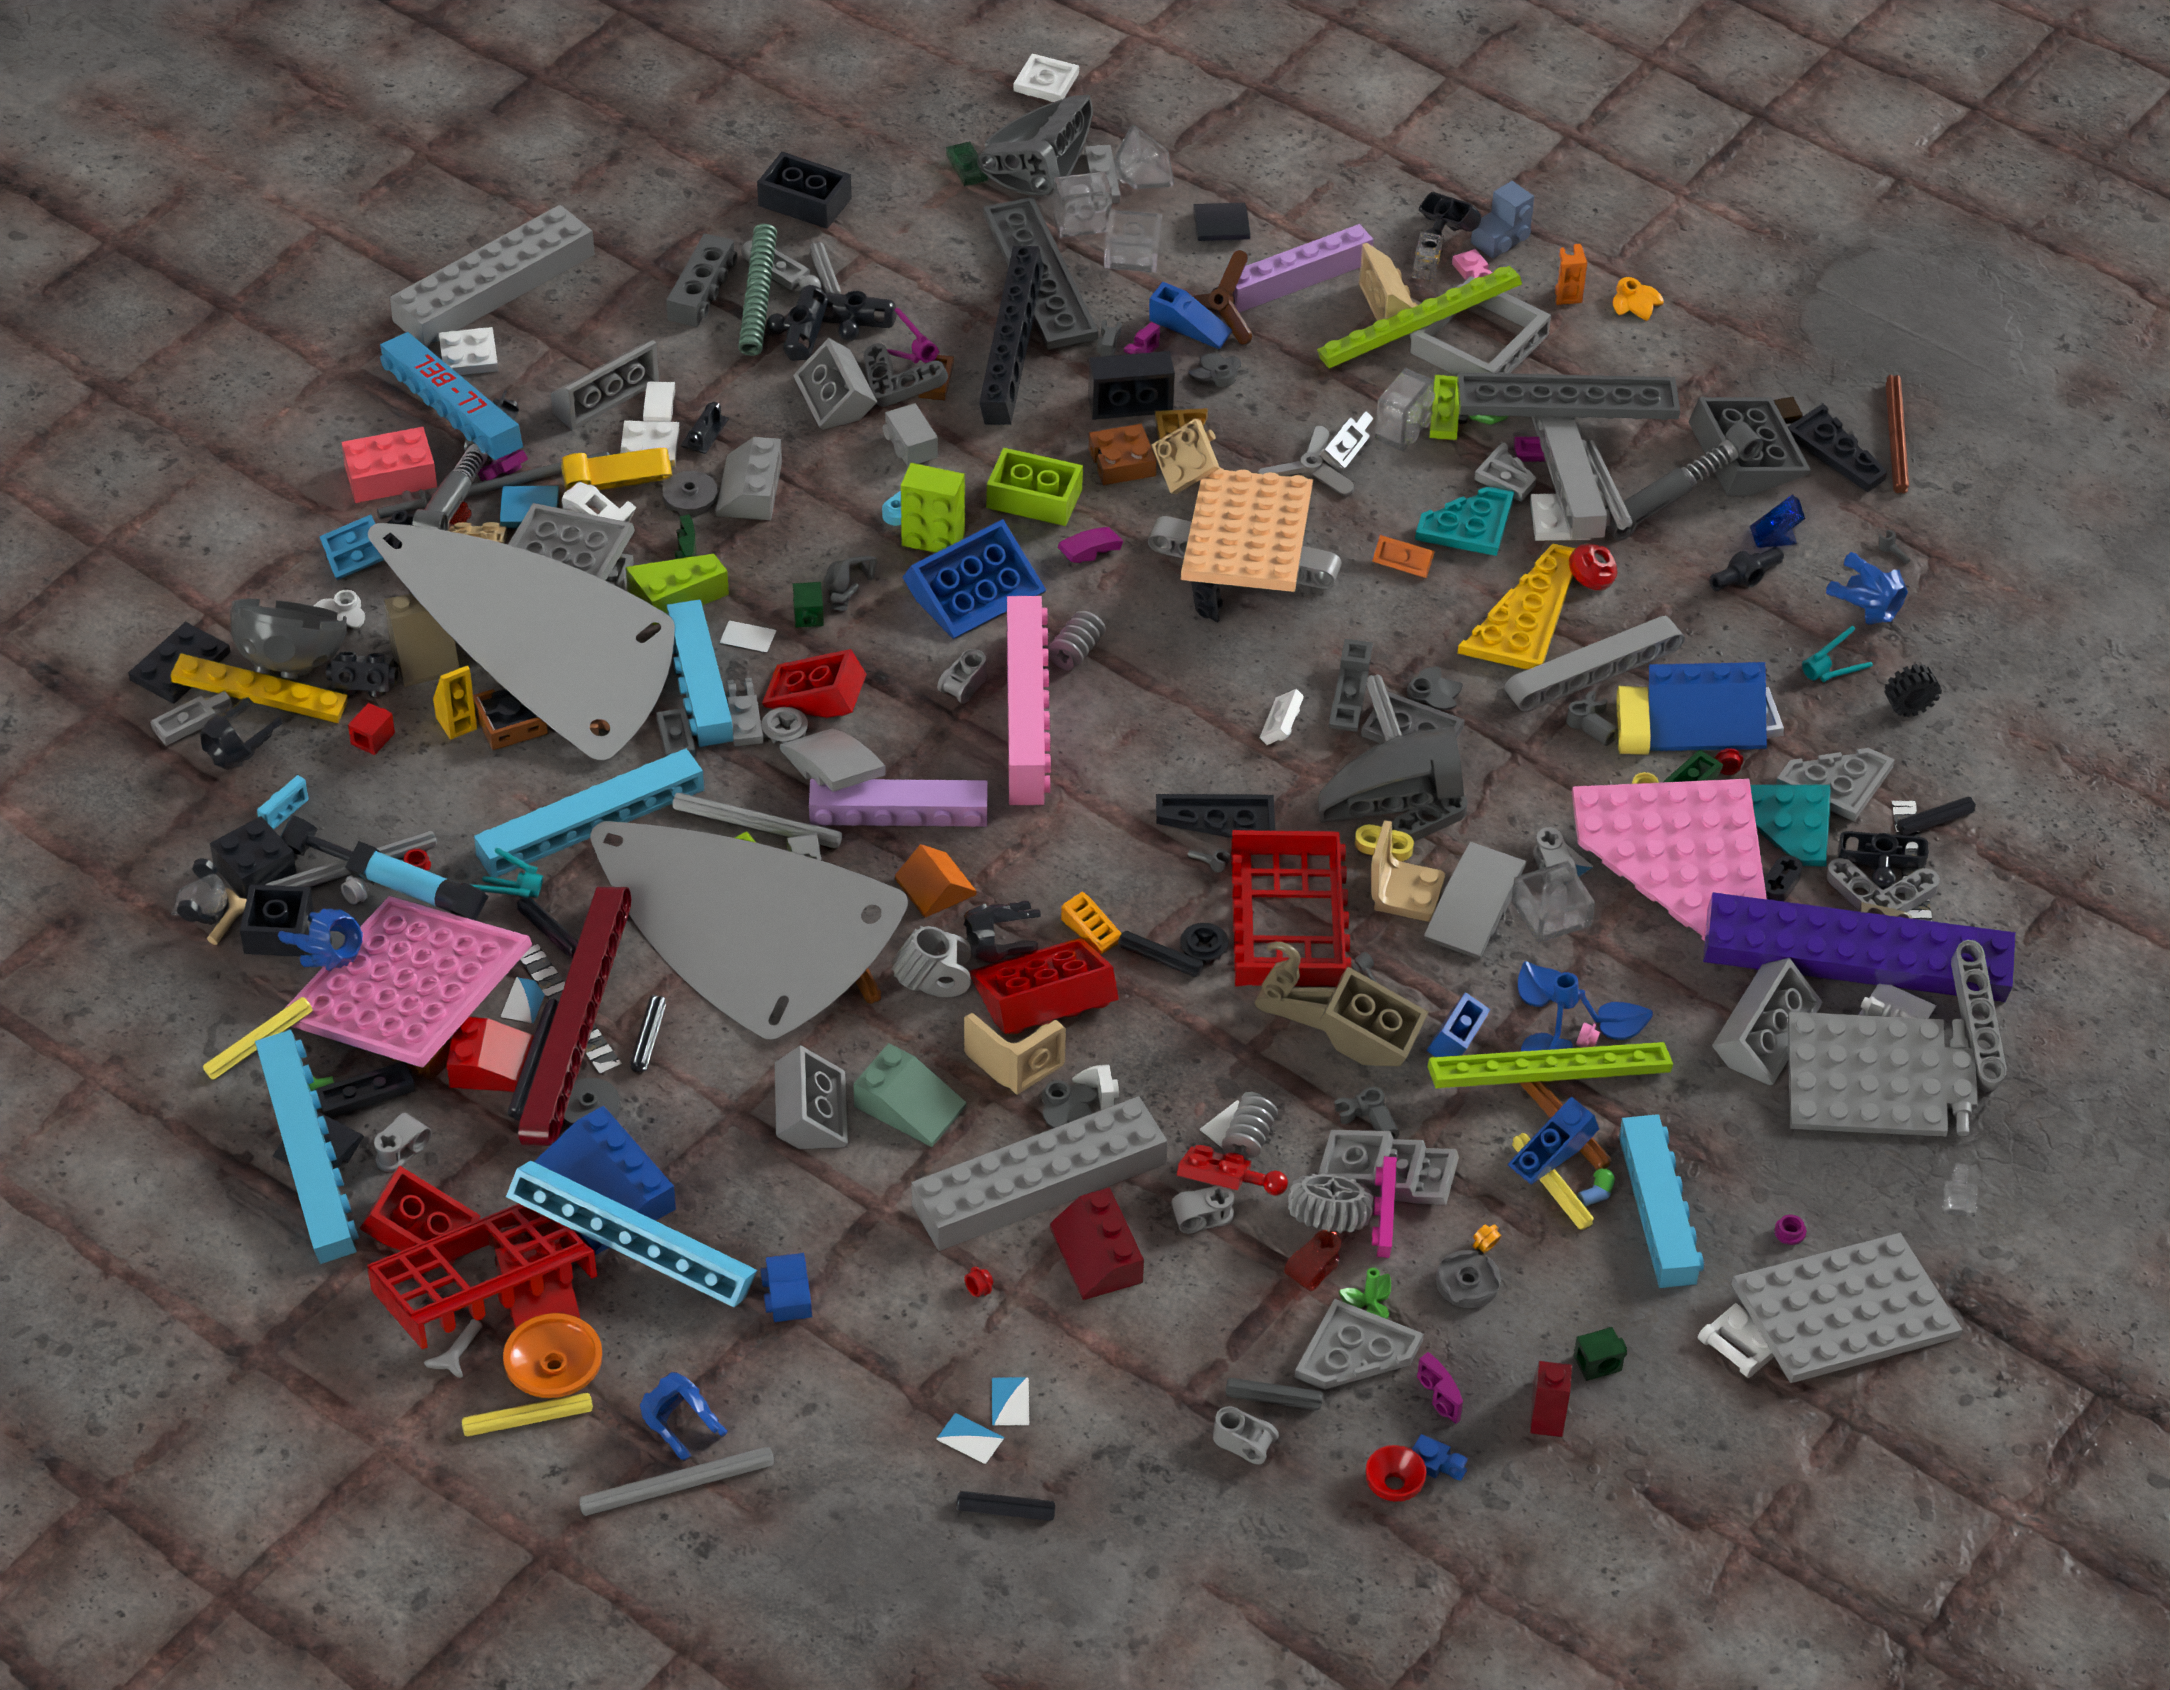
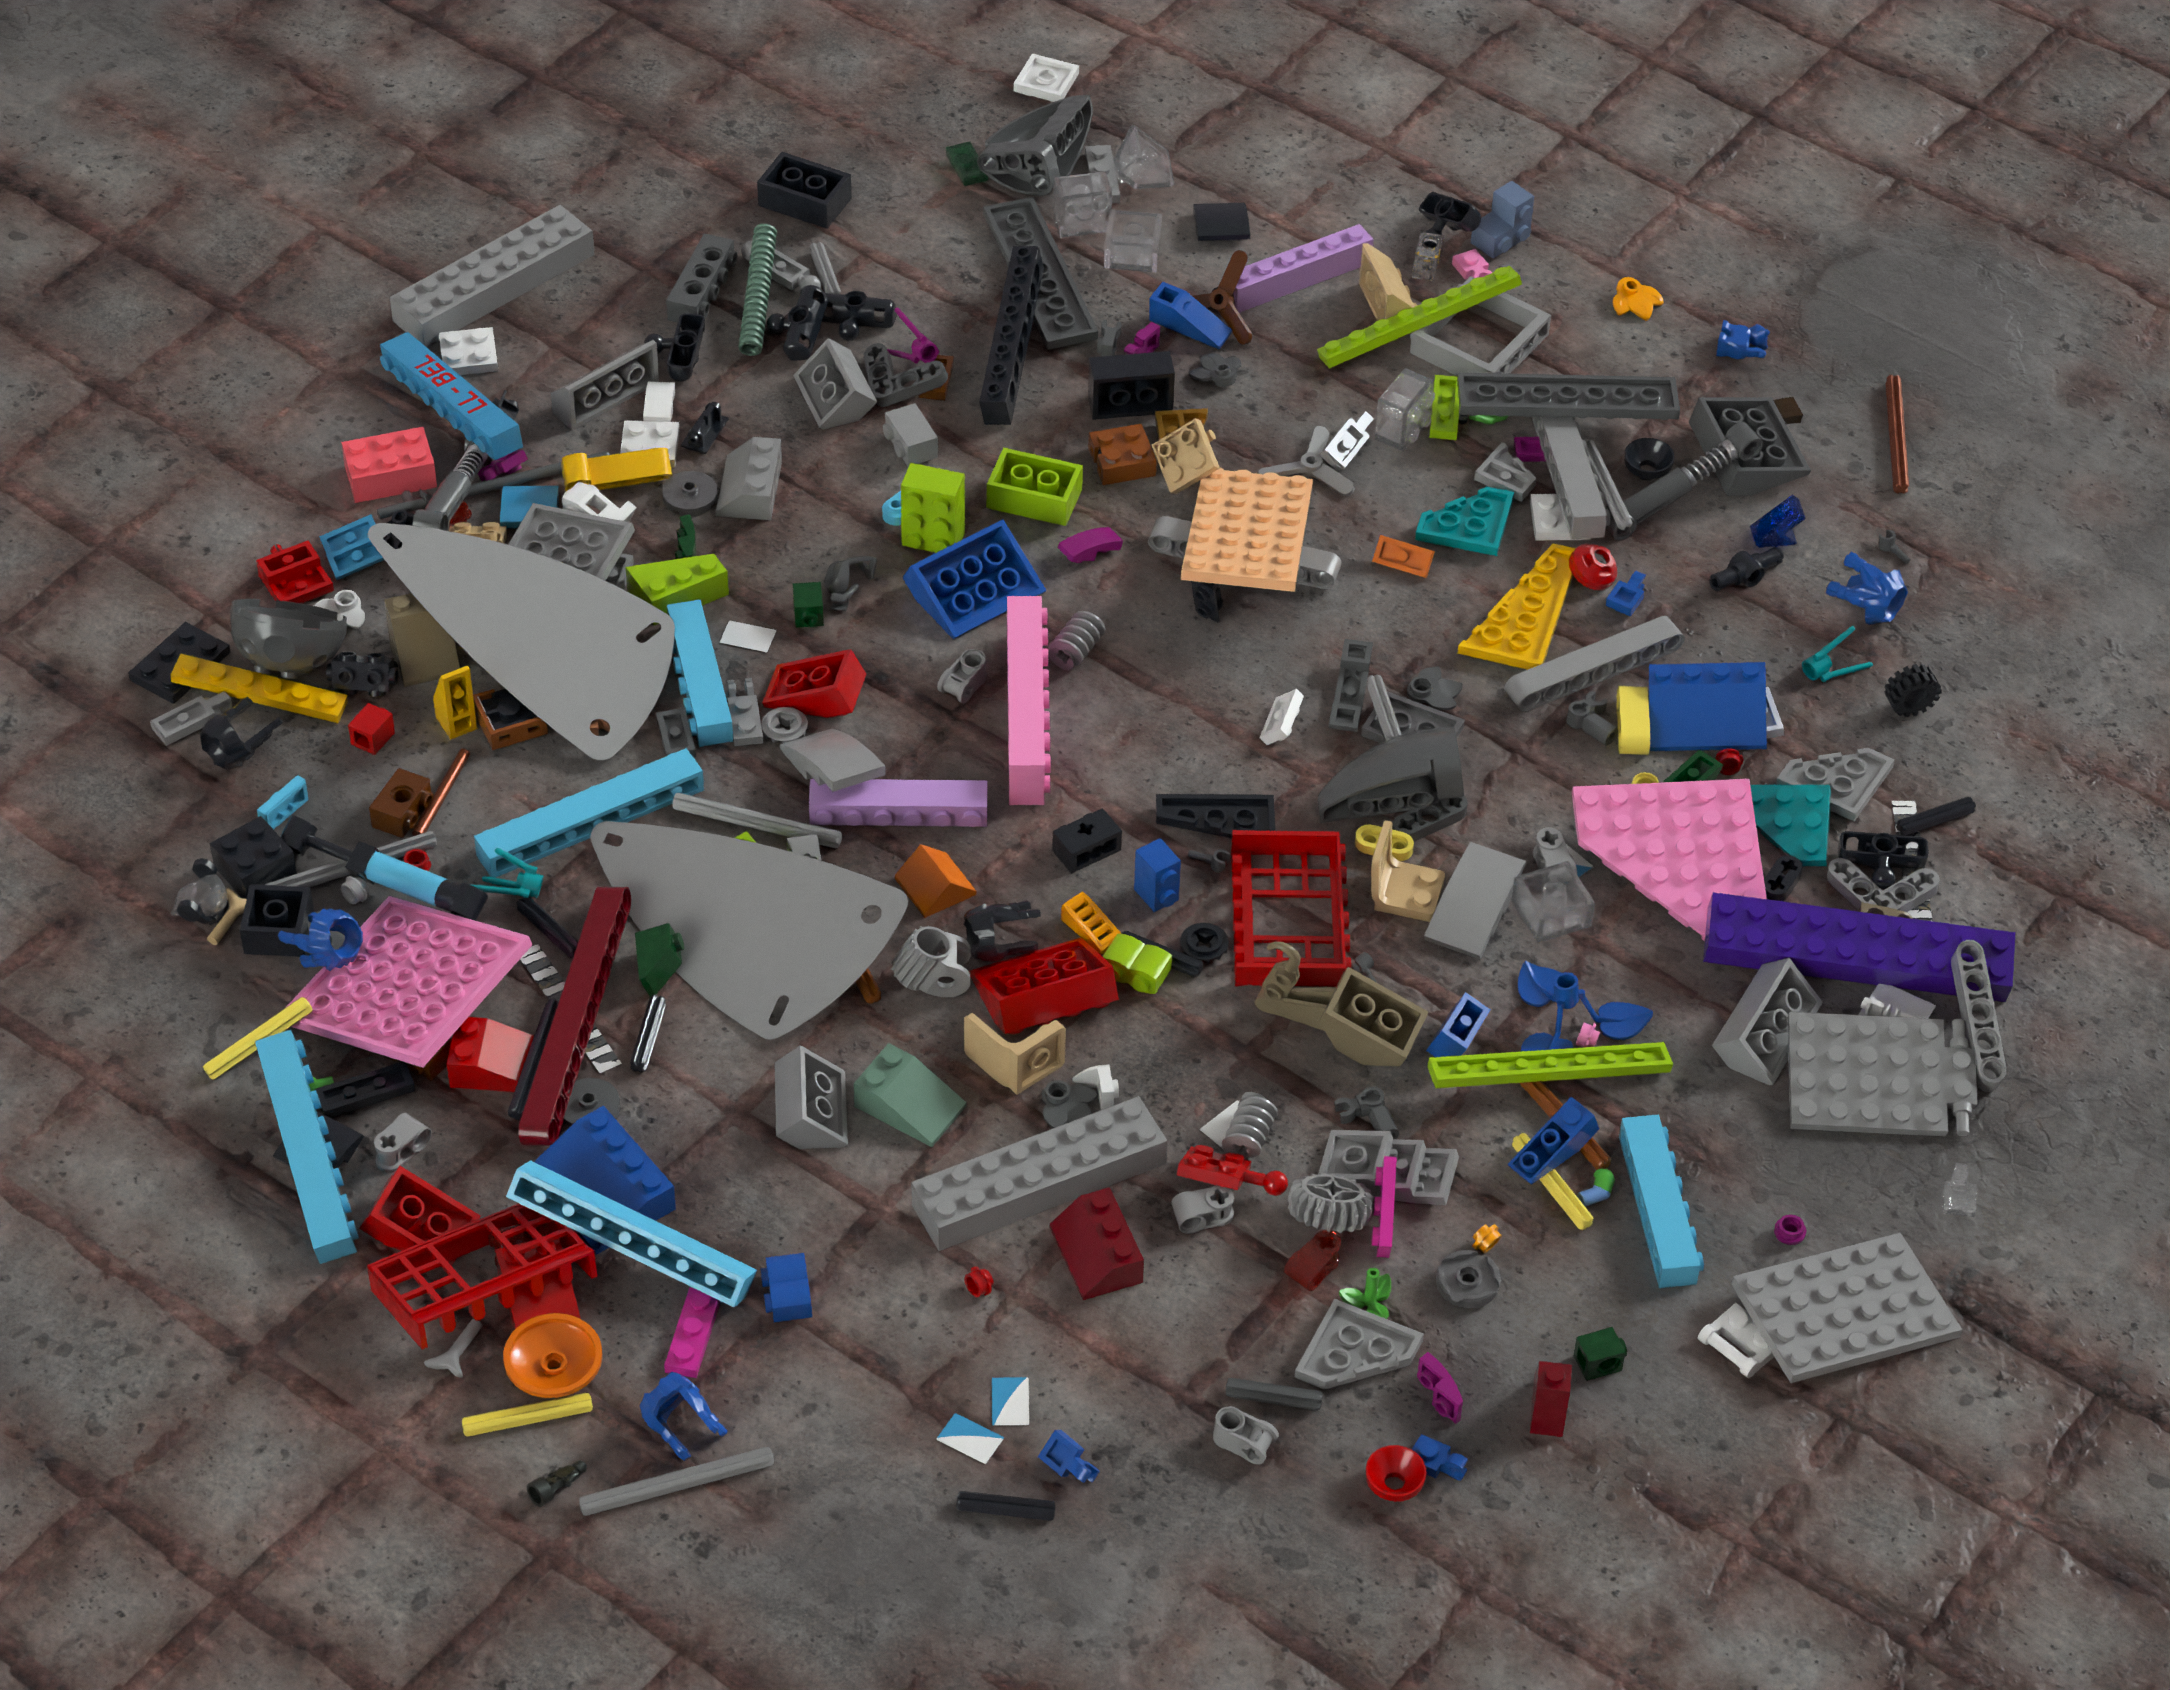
(294, 573): none -> red plate
(400, 803): none -> reddish brown brick
(442, 792): none -> copper bar
(523, 1001): sticker -> none
(542, 1490): none -> pearl dark grey piece
(658, 956): none -> dark green slope
(683, 347): none -> black piece
(692, 1334): none -> dark pink plate
(1064, 1455): none -> blue plate
(1087, 840): none -> black brick
(1138, 963): none -> lime brick
(1157, 875): none -> blue brick
(1571, 276): orange hinge -> none
(1627, 596): none -> blue plate
(1649, 452): none -> black piece
(1735, 341): none -> blue animal
(1831, 444): black wing -> none

